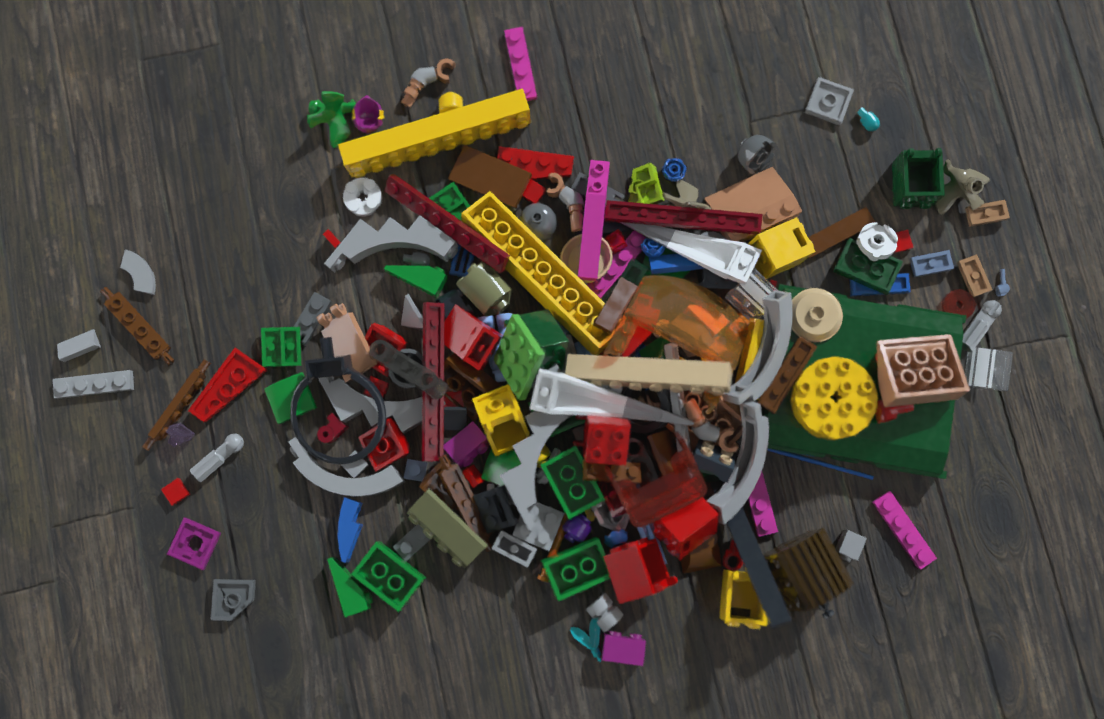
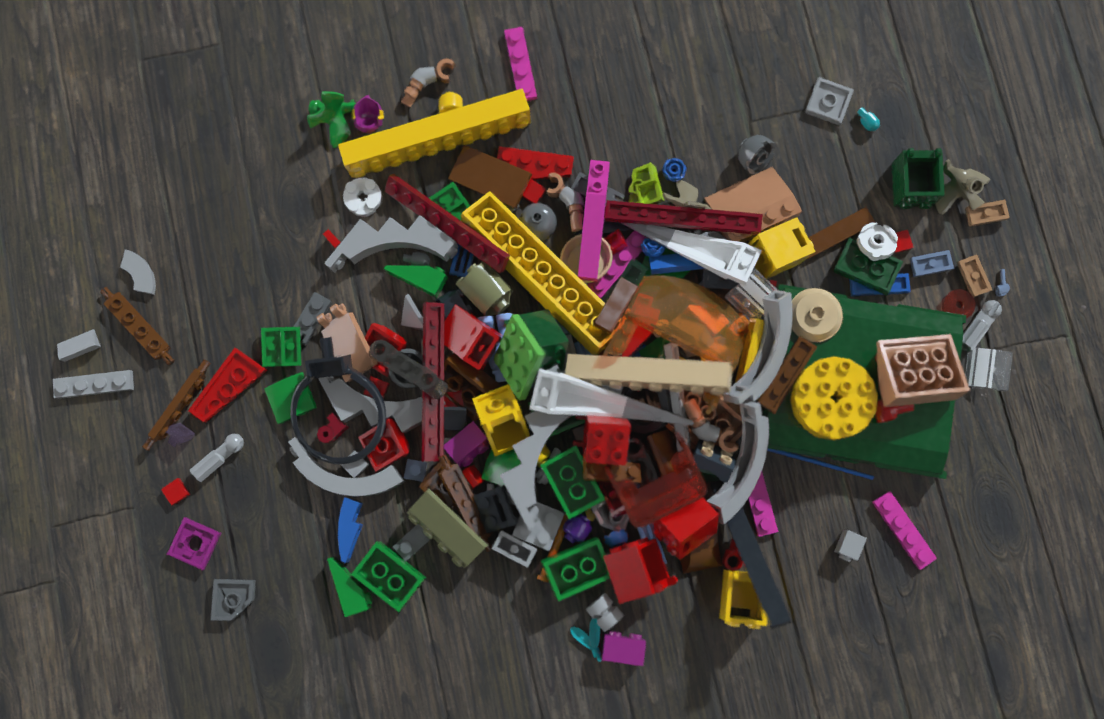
(808, 572): dark brown piece -> none

